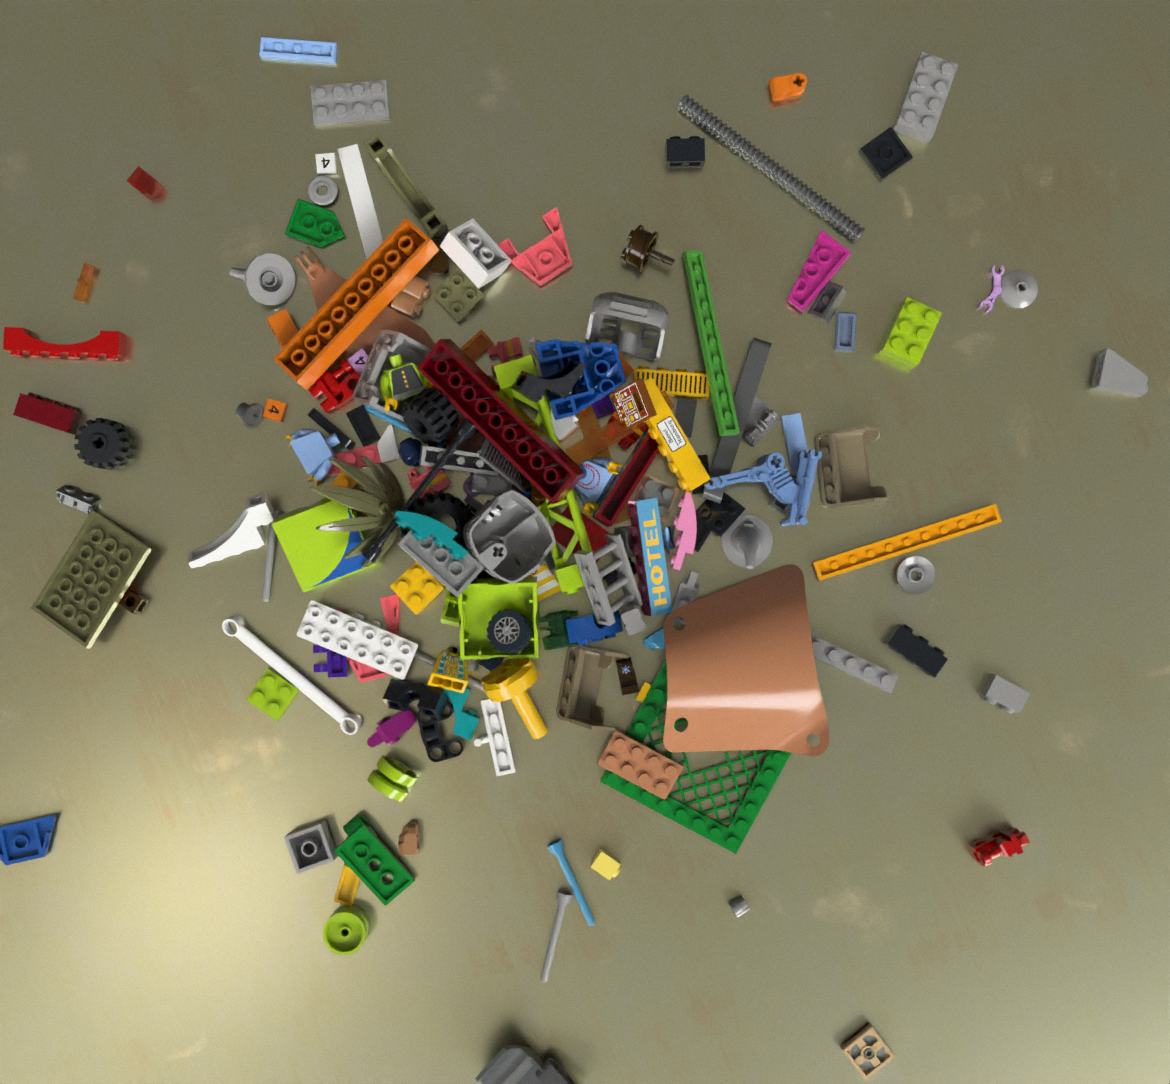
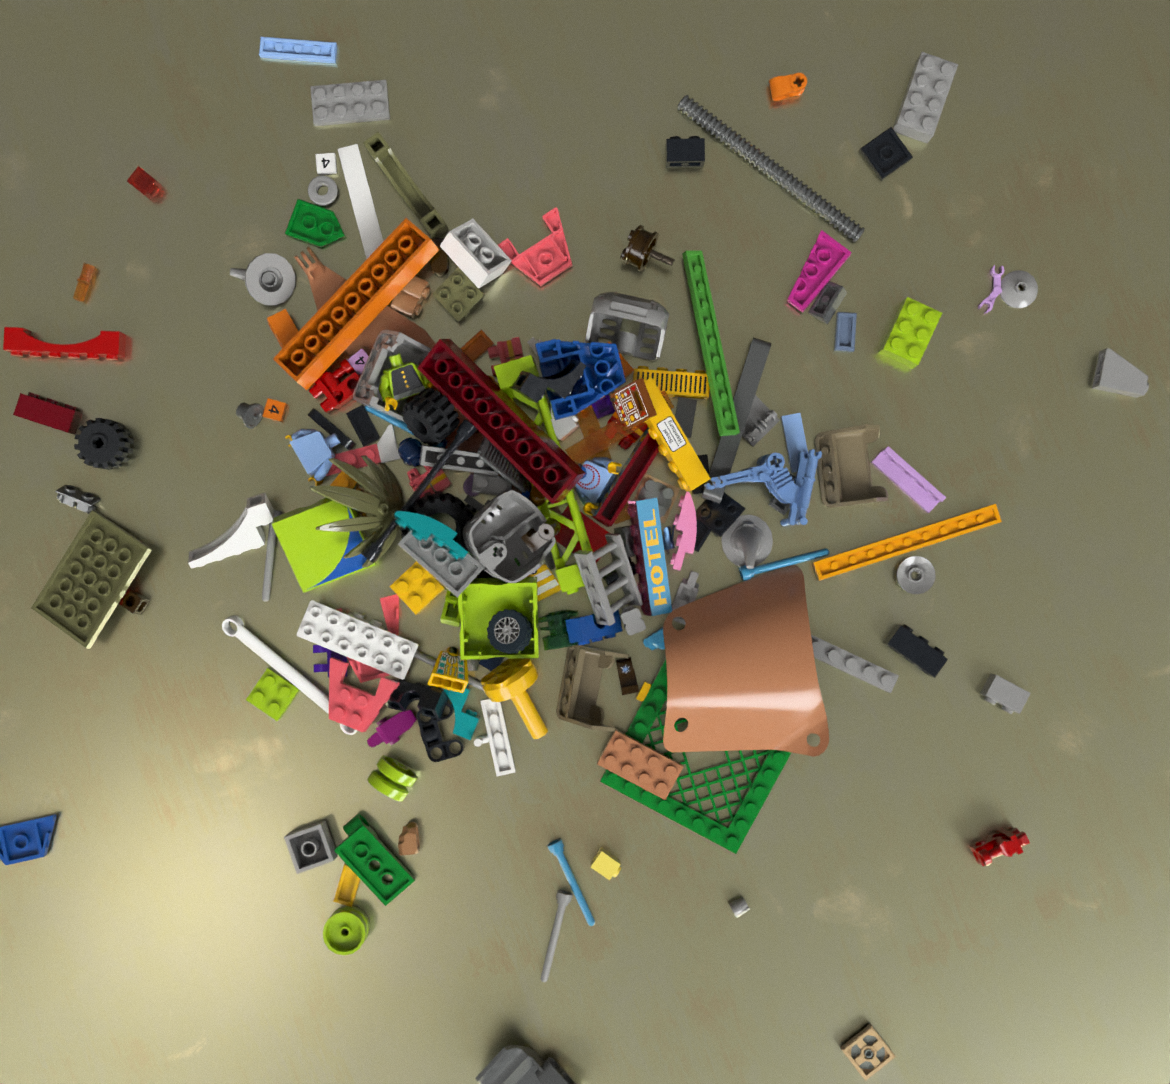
(352, 705): none -> coral wing
(546, 531): none -> dark brown leg
(746, 573): none -> dark azure piece
(907, 479): none -> lavender fence

